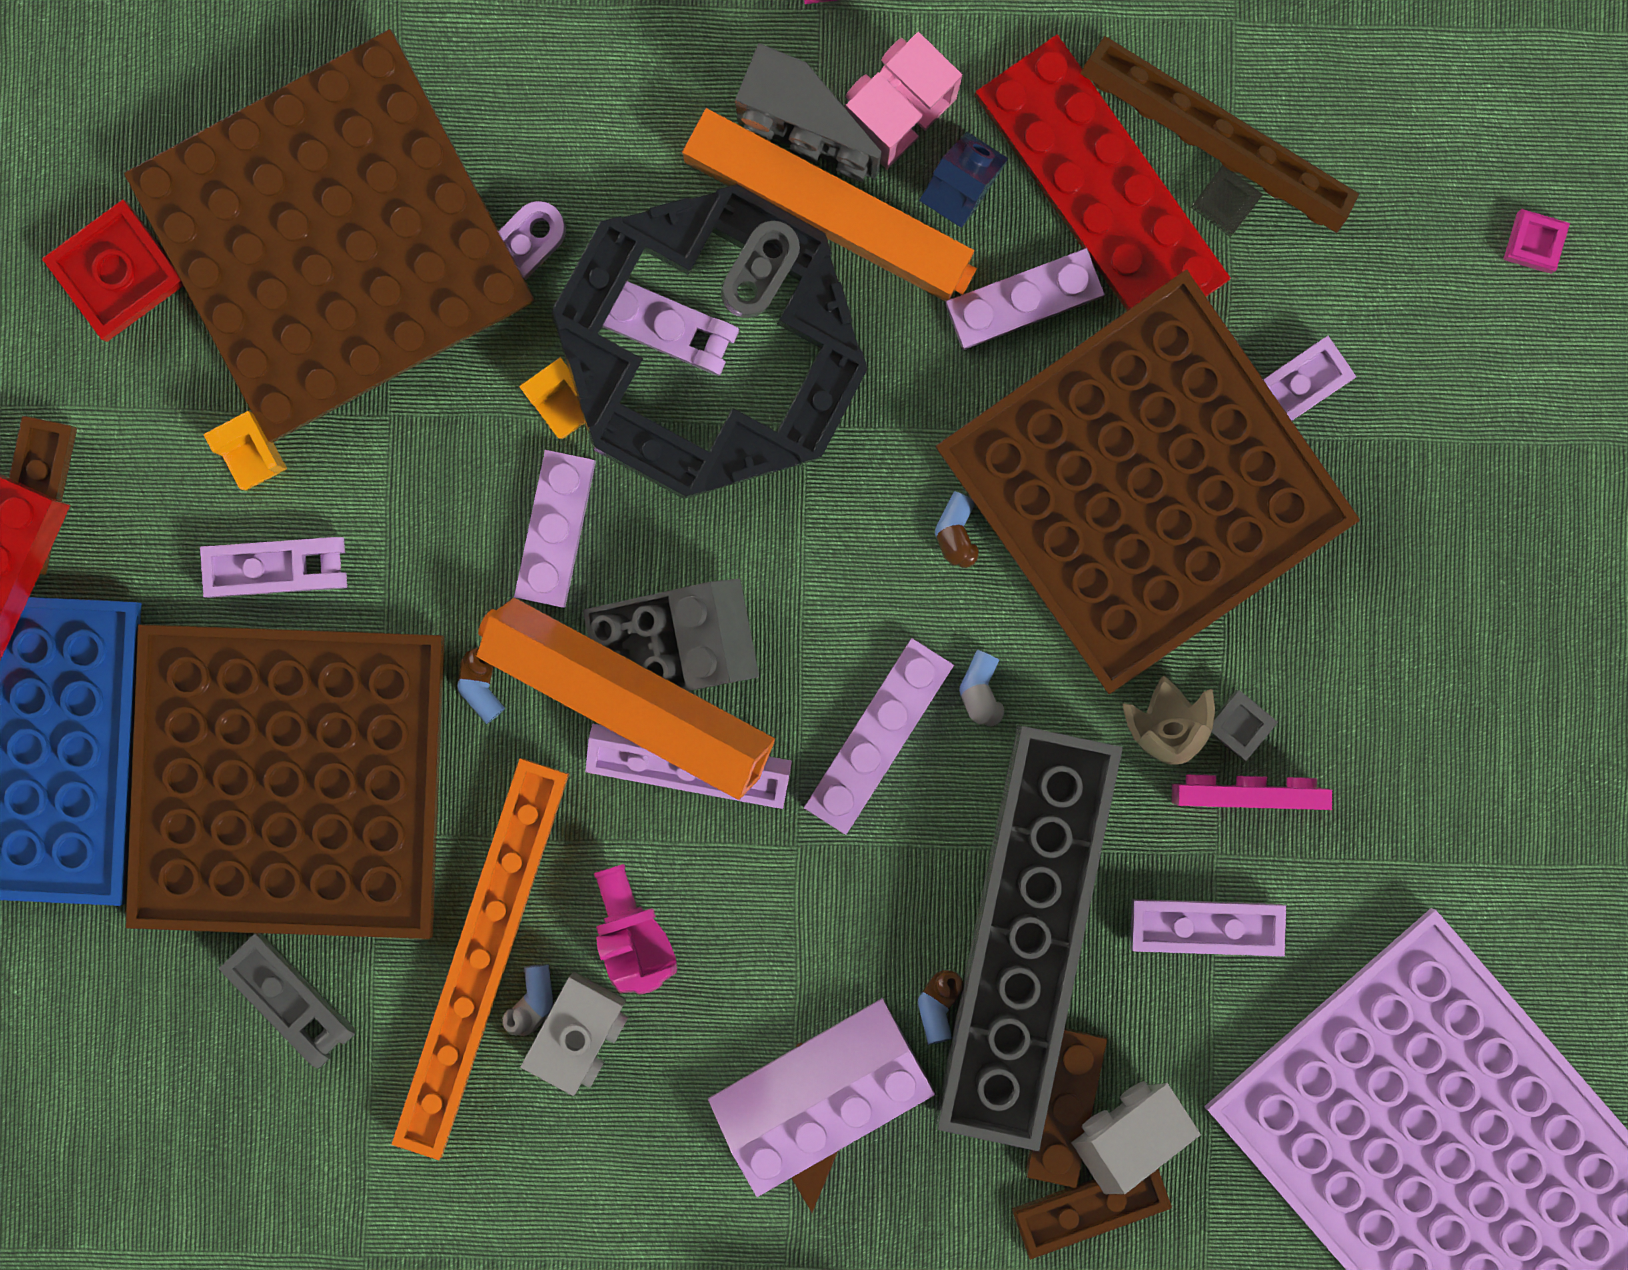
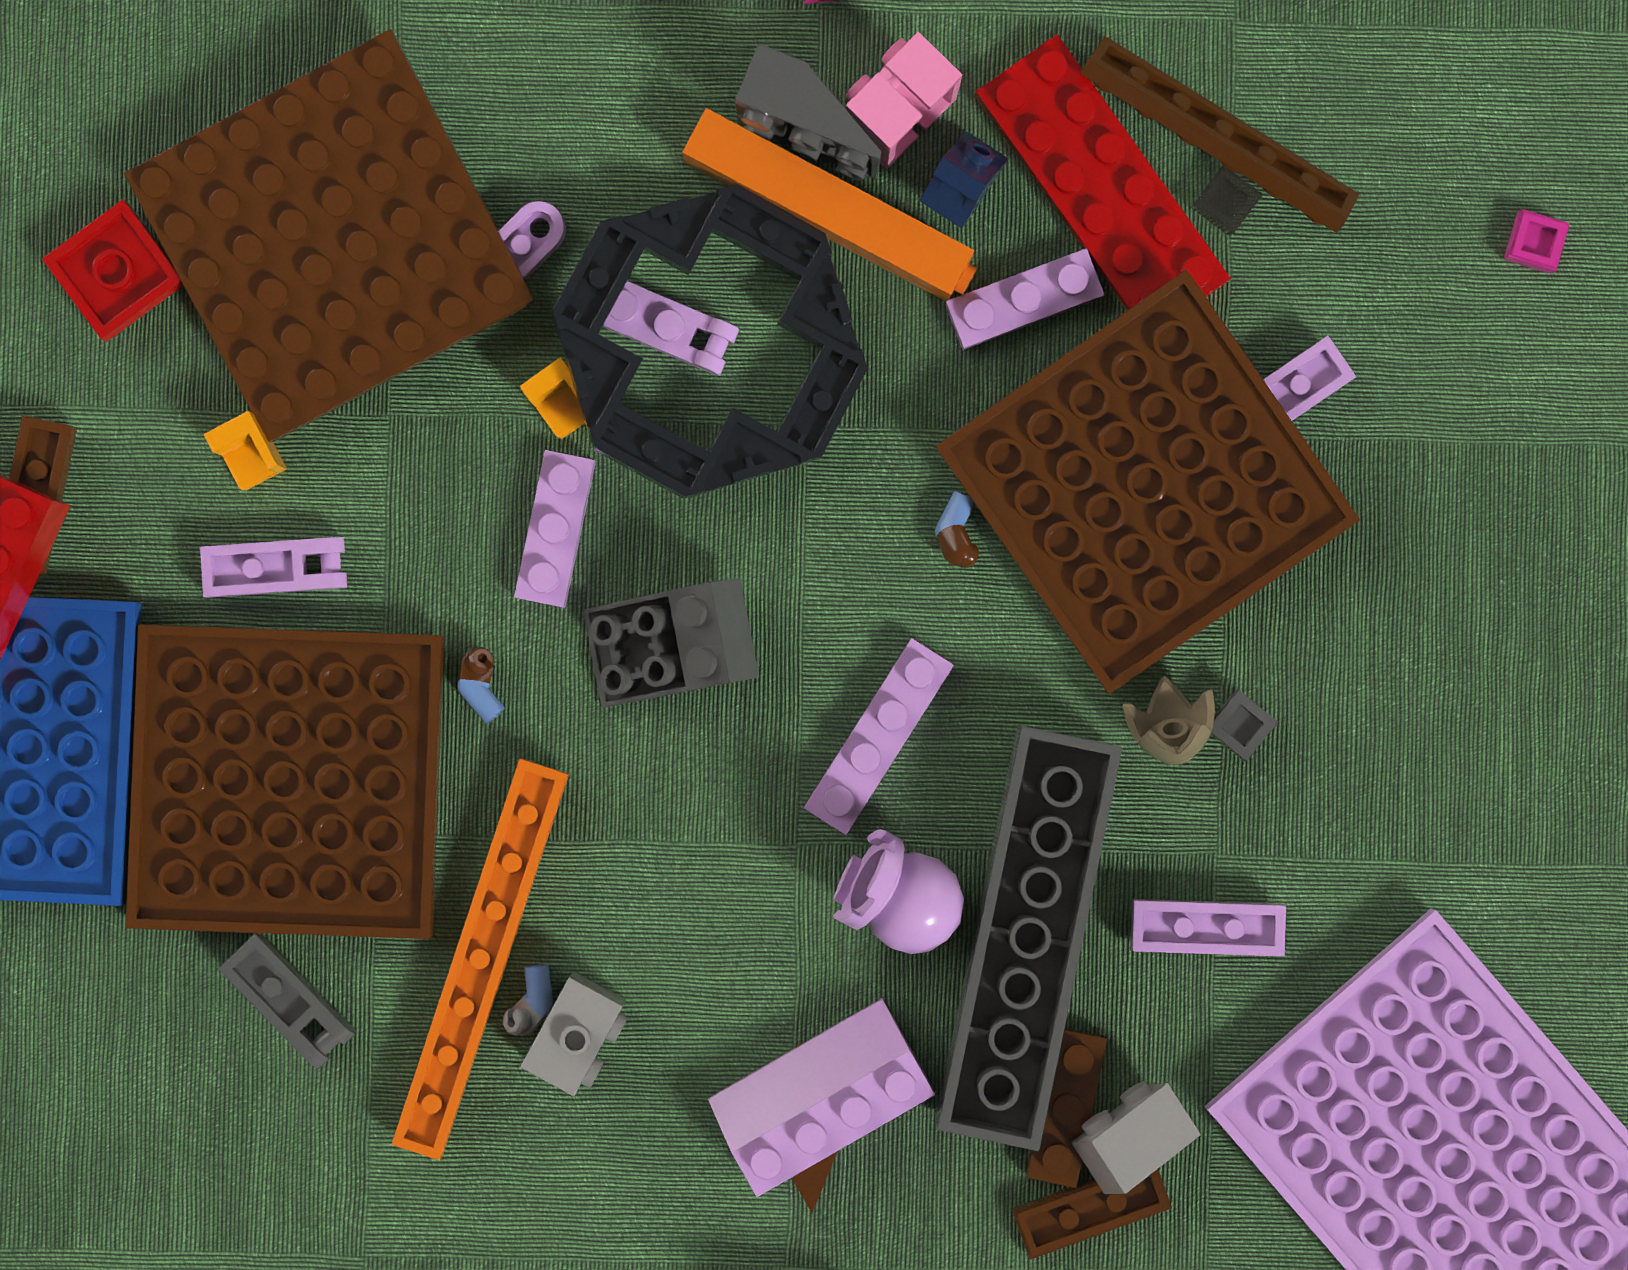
(622, 759): lavender plate -> none
(624, 697): orange brick -> none
(630, 939): dark pink piece -> none
(758, 270): dark grey plate -> none
(903, 897): none -> lavender tile
(936, 1002): arm -> none
(977, 693): arm -> none
(1251, 793): dark pink plate -> none

